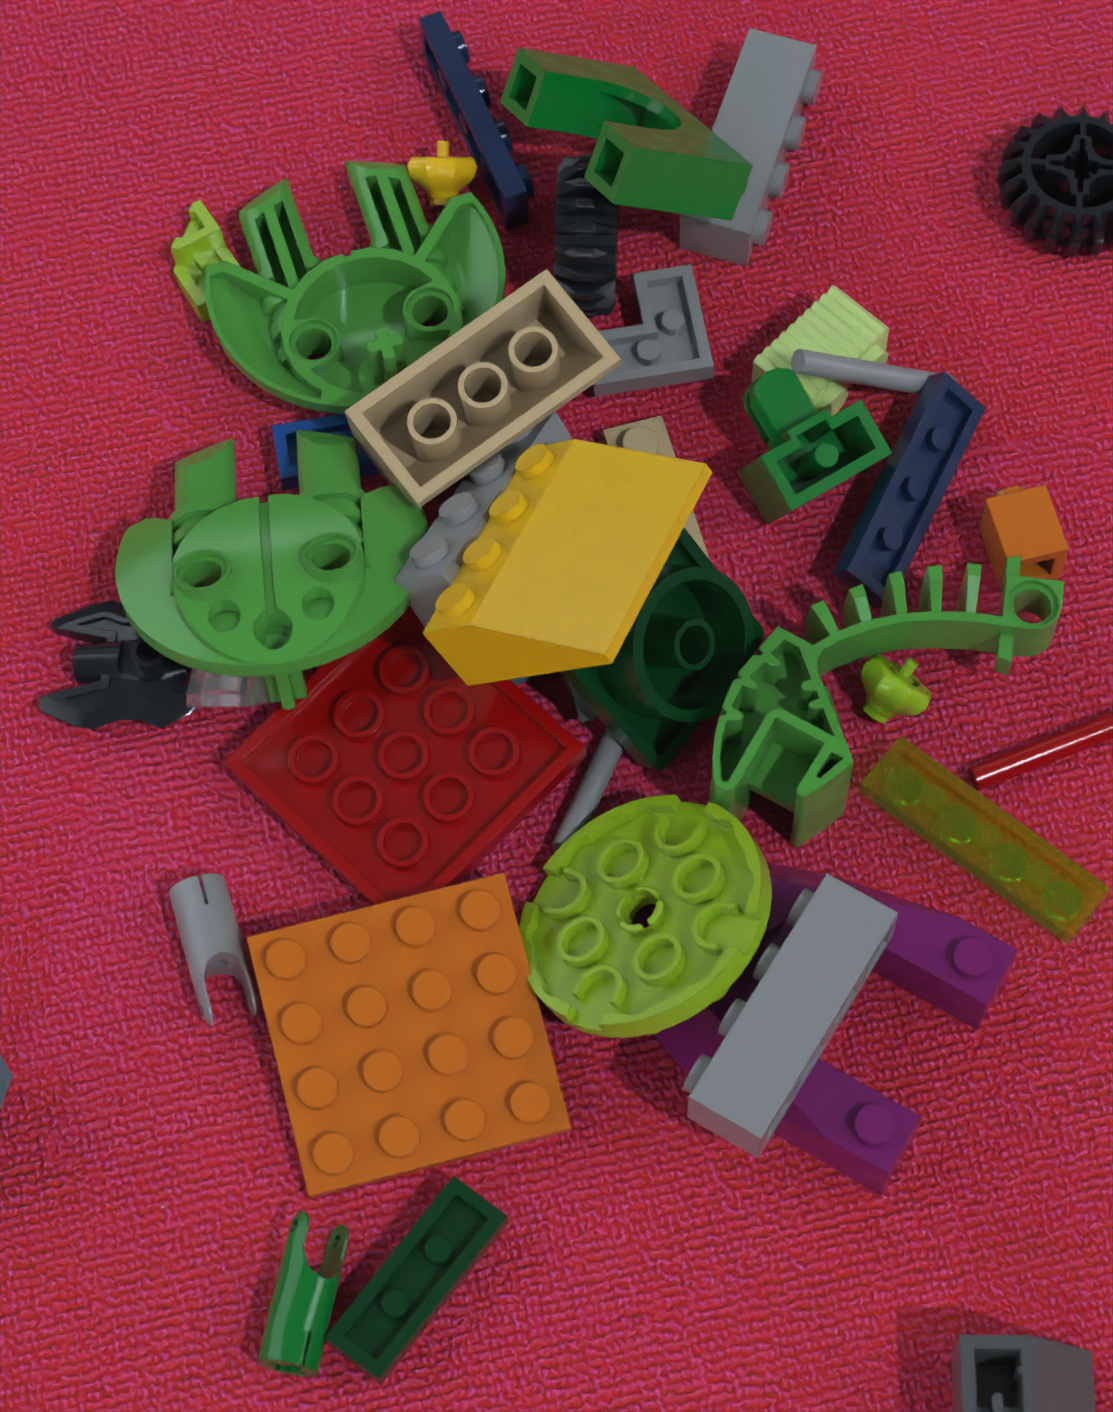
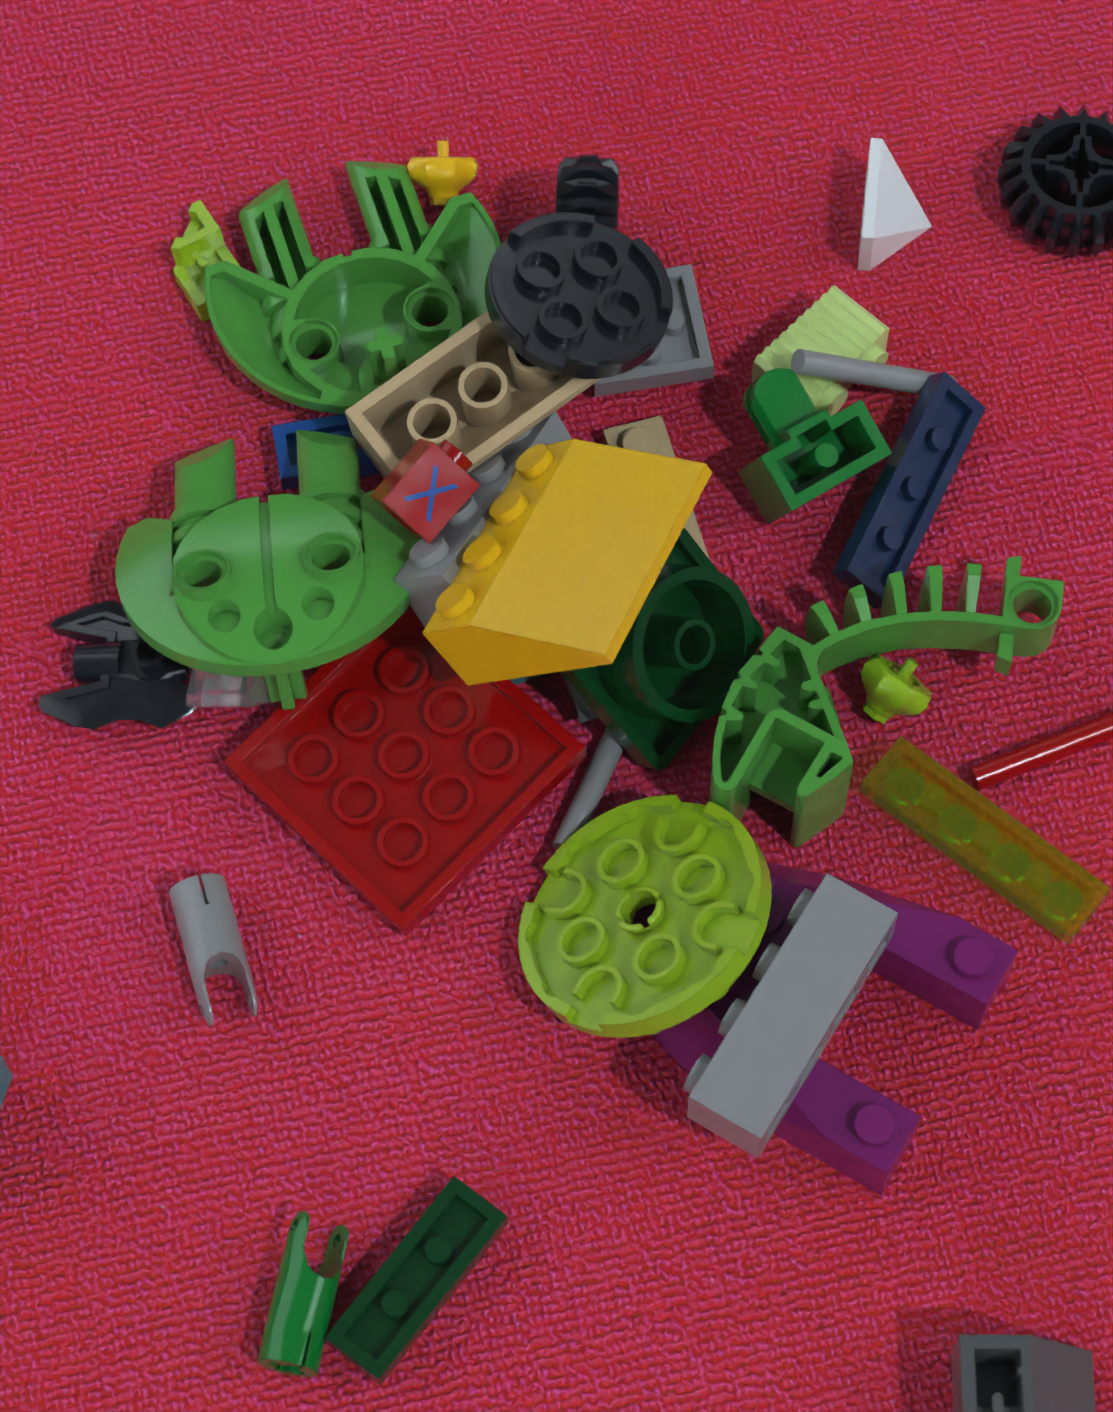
(407, 1035): orange plate -> none
(427, 488): none -> red brick
(469, 104): dark blue plate -> none
(578, 296): none -> black tile
(647, 143): green arch -> none
(761, 123): light grey brick -> none
(889, 209): none -> white slope
(1027, 526): orange brick -> none

